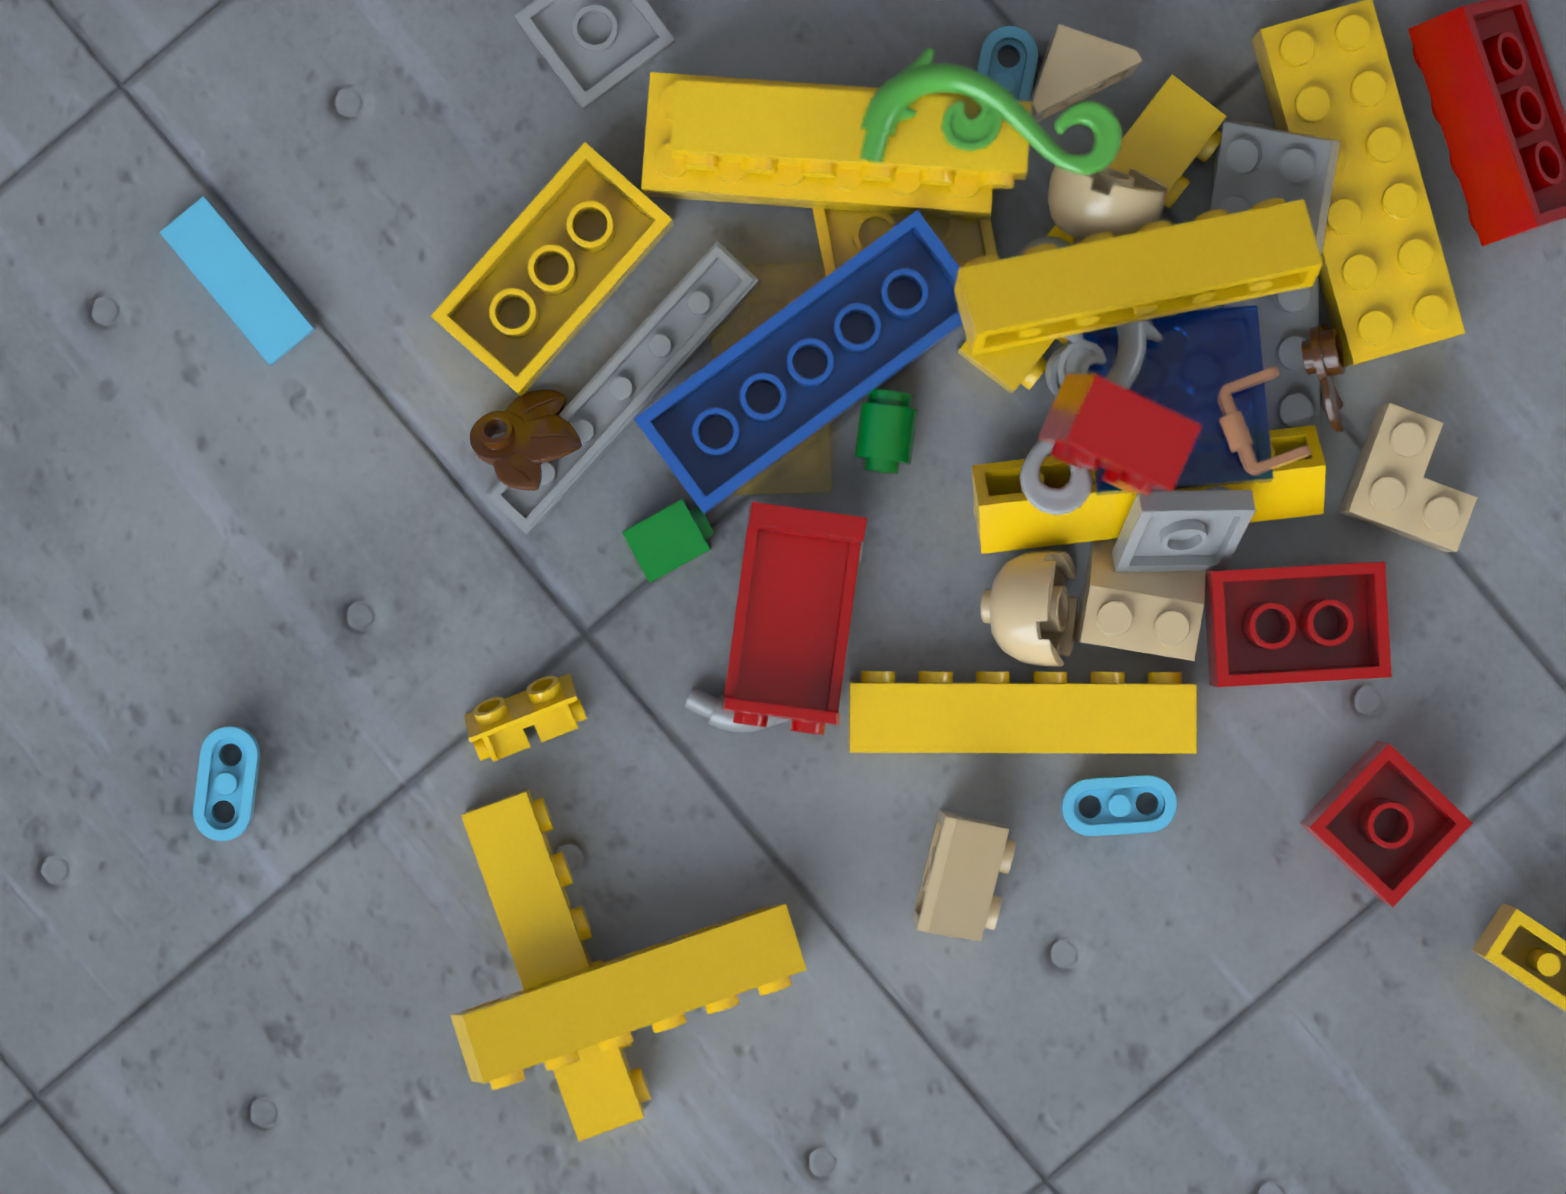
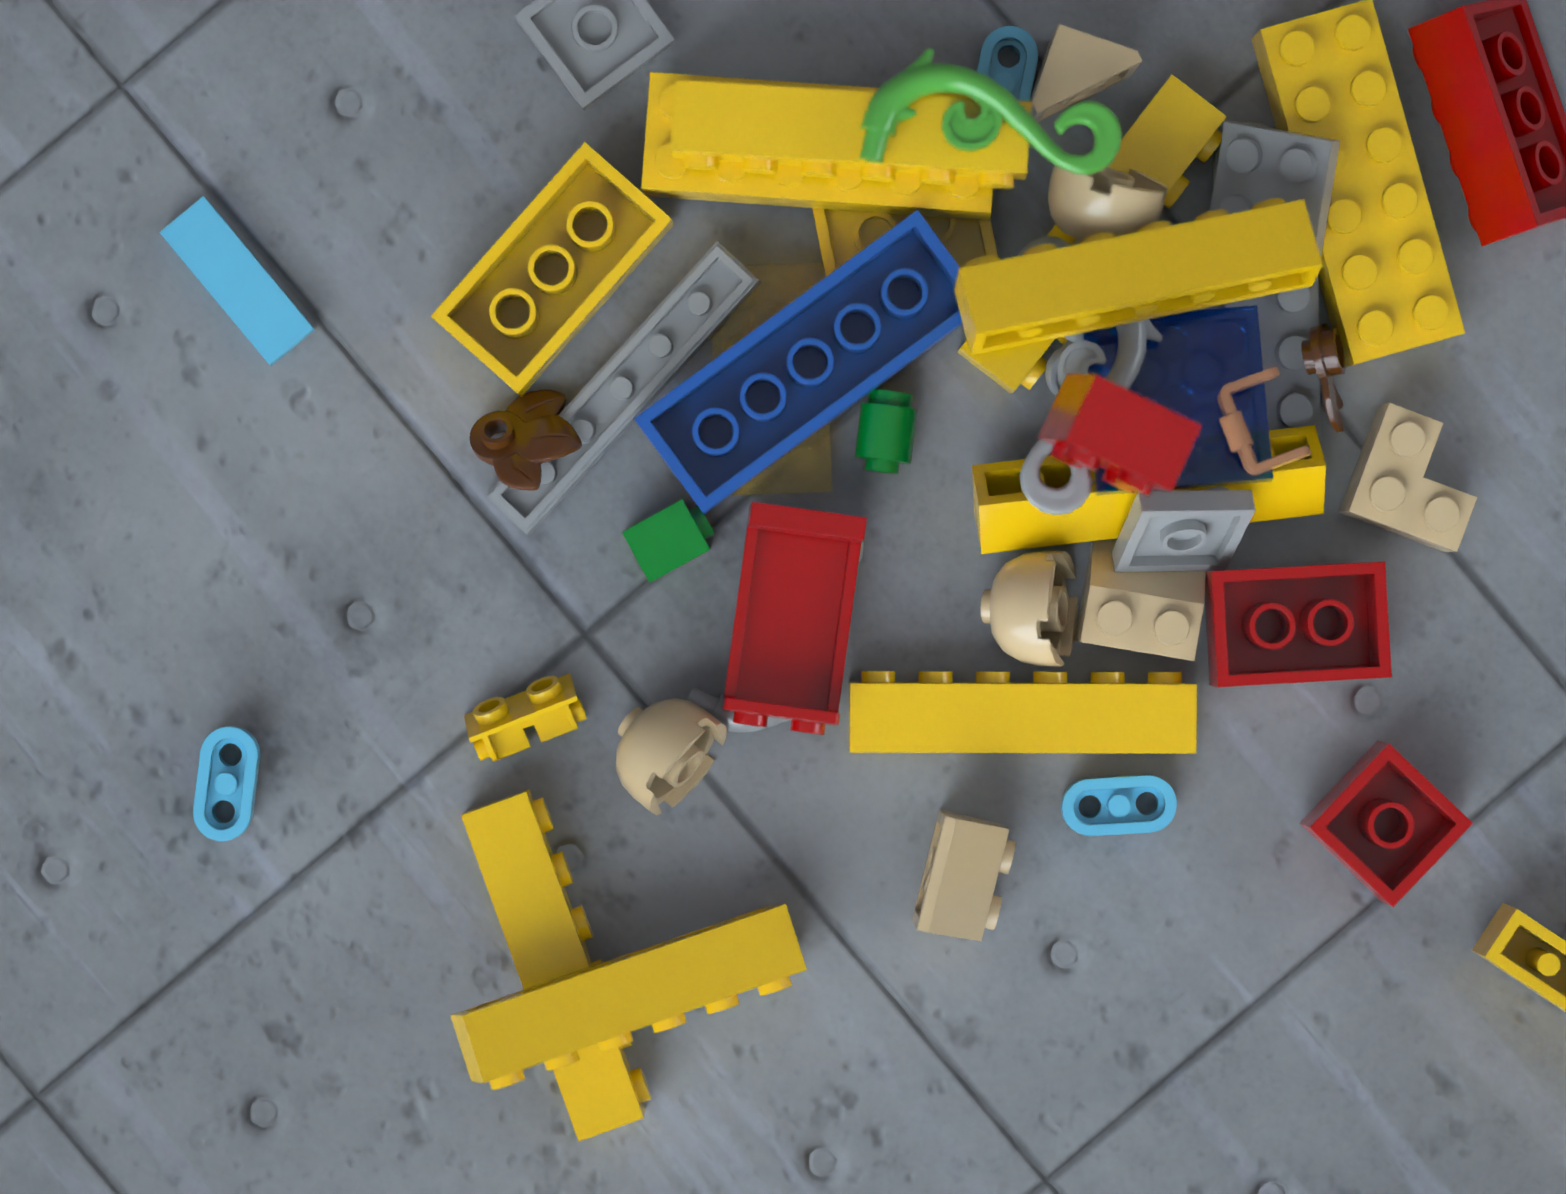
(666, 751): none -> tan cylinder

